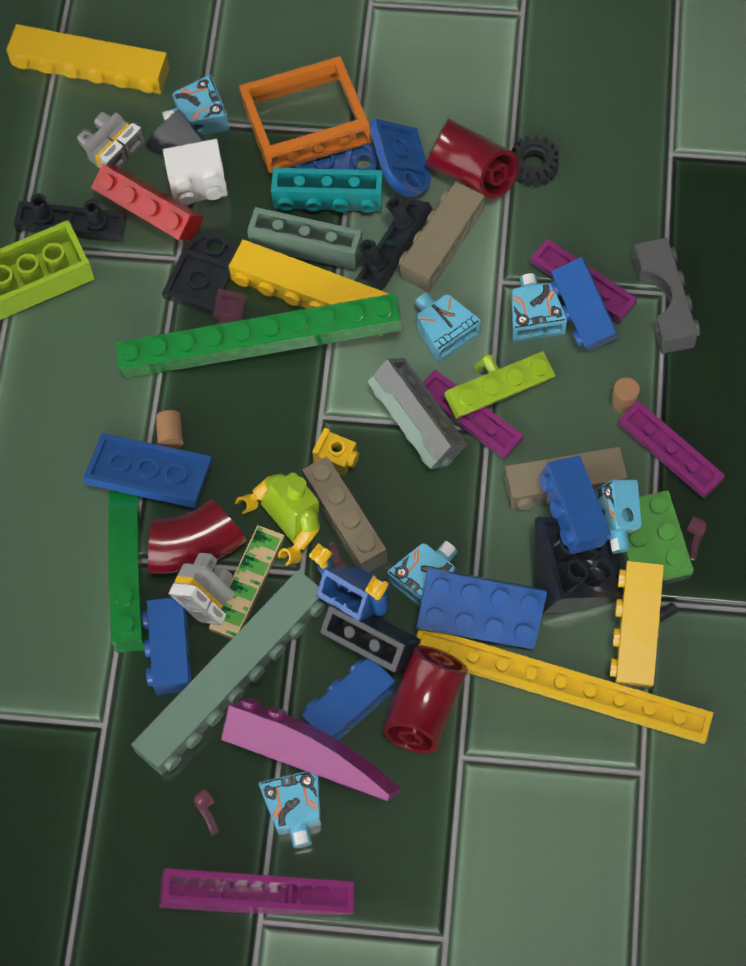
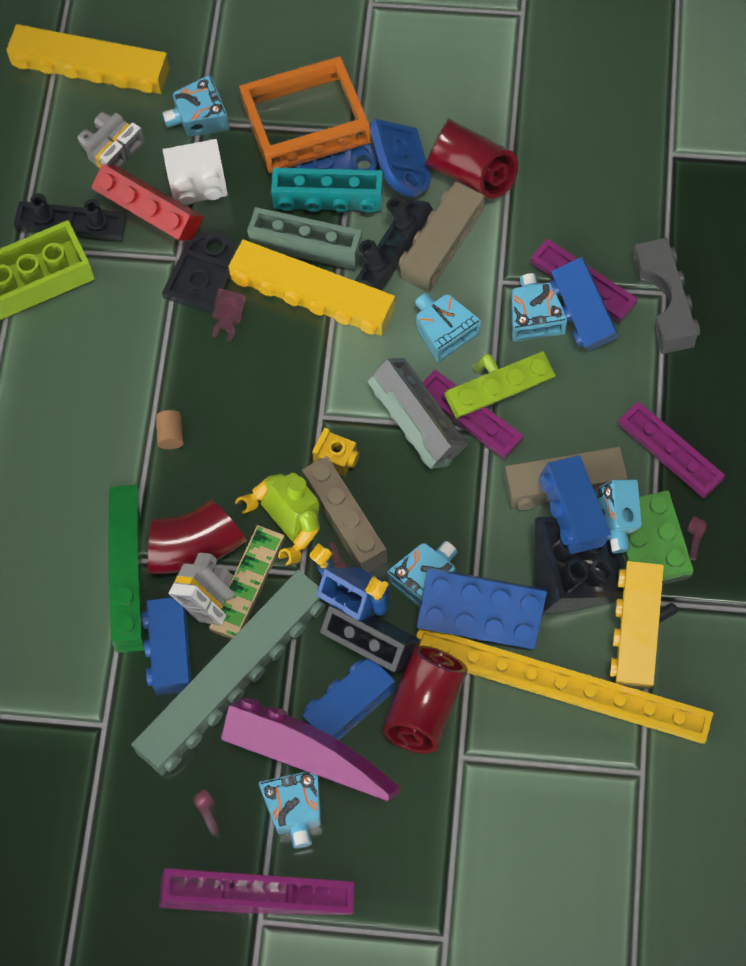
(148, 470): blue plate -> none
(174, 132): black slope -> none
(259, 336): green brick -> none
(539, 148): black tyre -> none
(624, 395): medium nougat piece -> none

